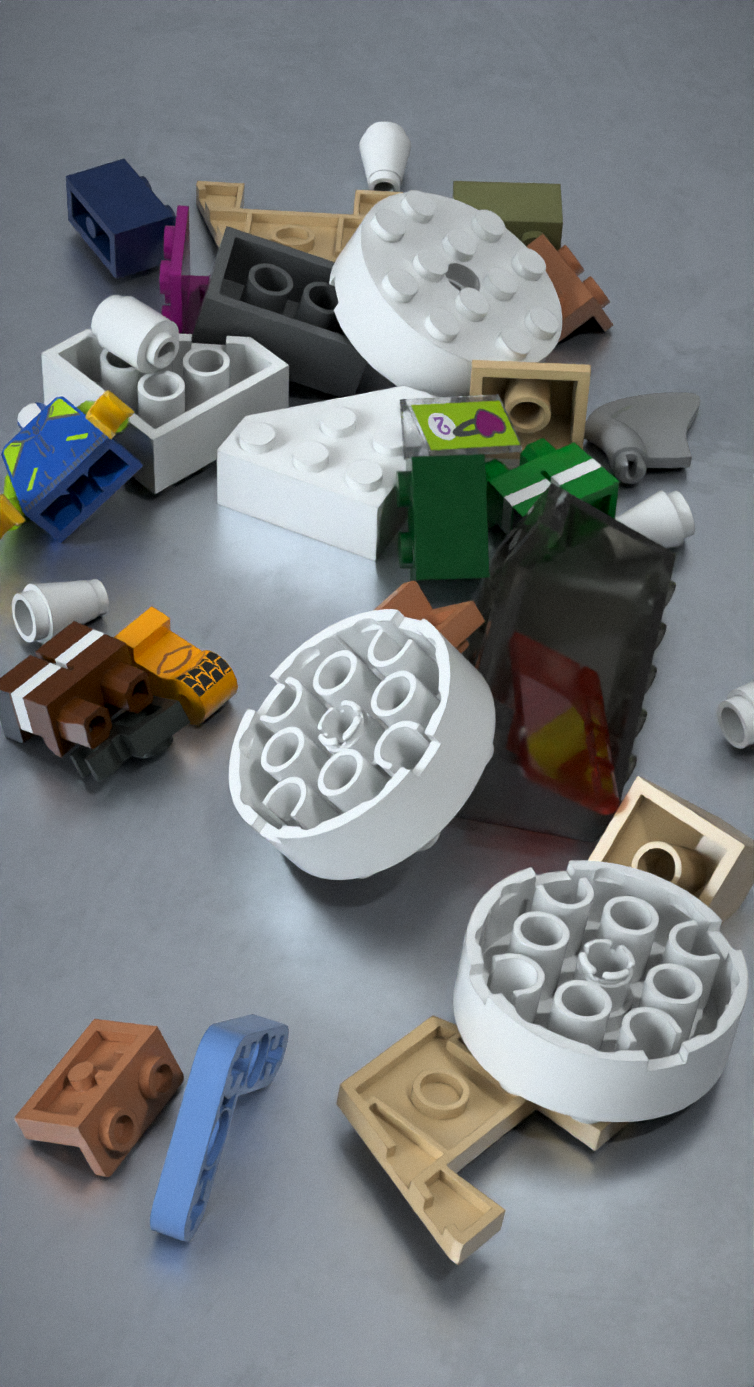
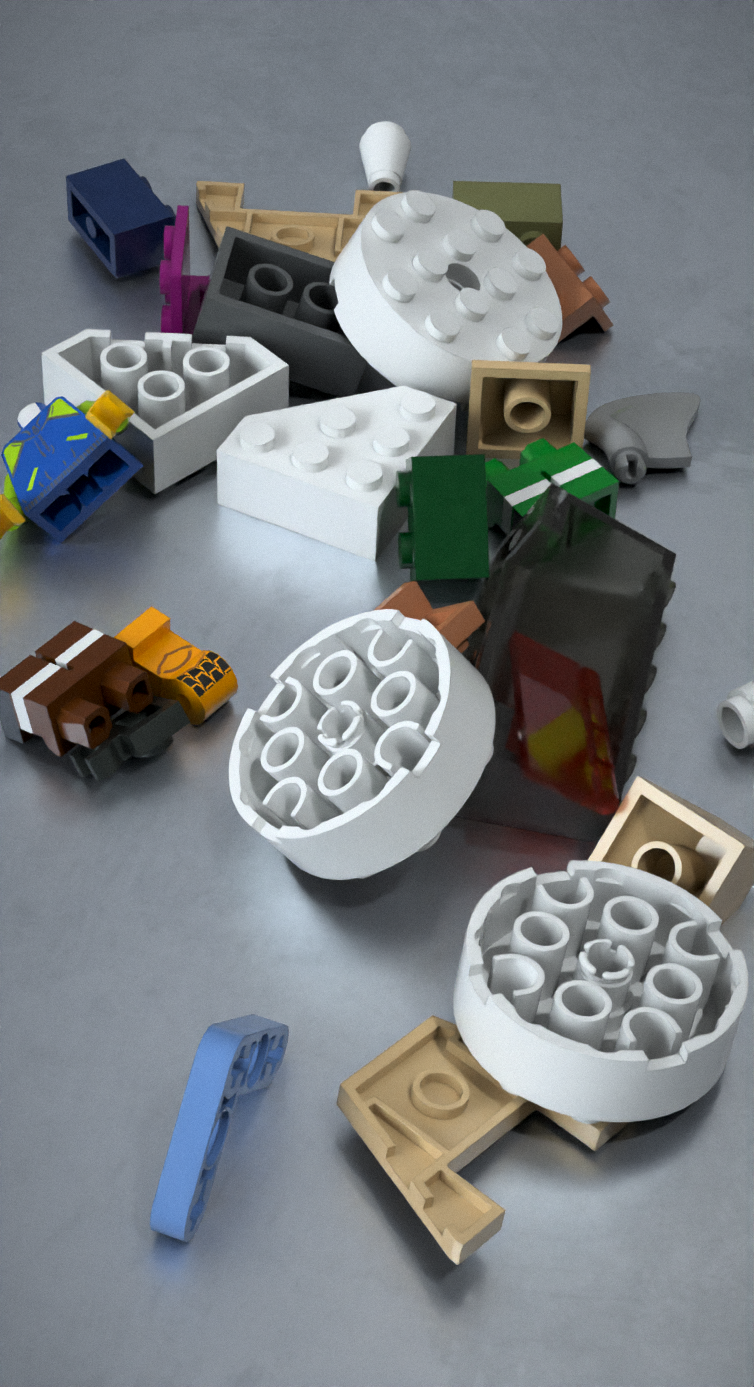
(50, 607): white cone -> none
(104, 1092): nougat bracket -> none
(136, 333): white brick -> none
(457, 426): slope -> none
(662, 519): white cone -> none

